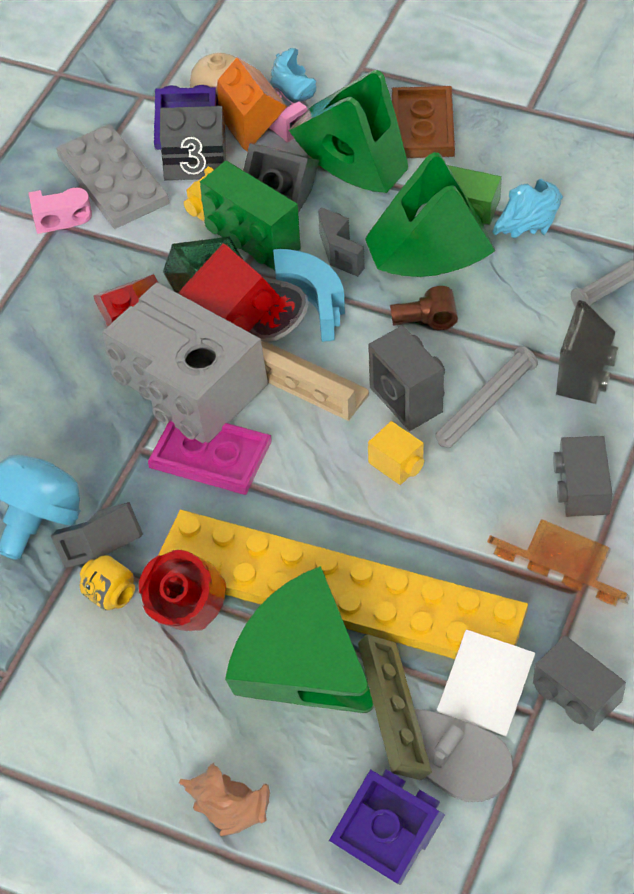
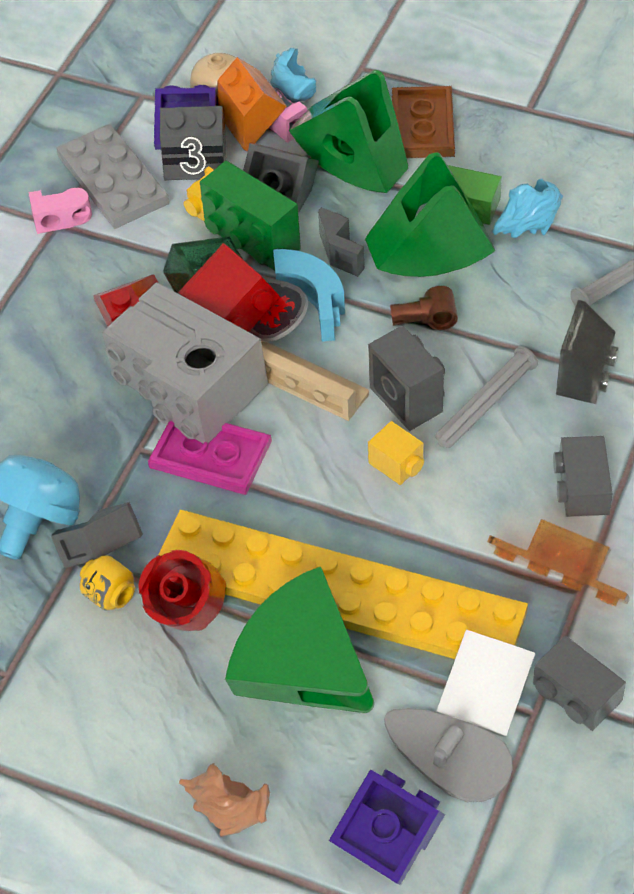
(394, 708): olive plate -> none

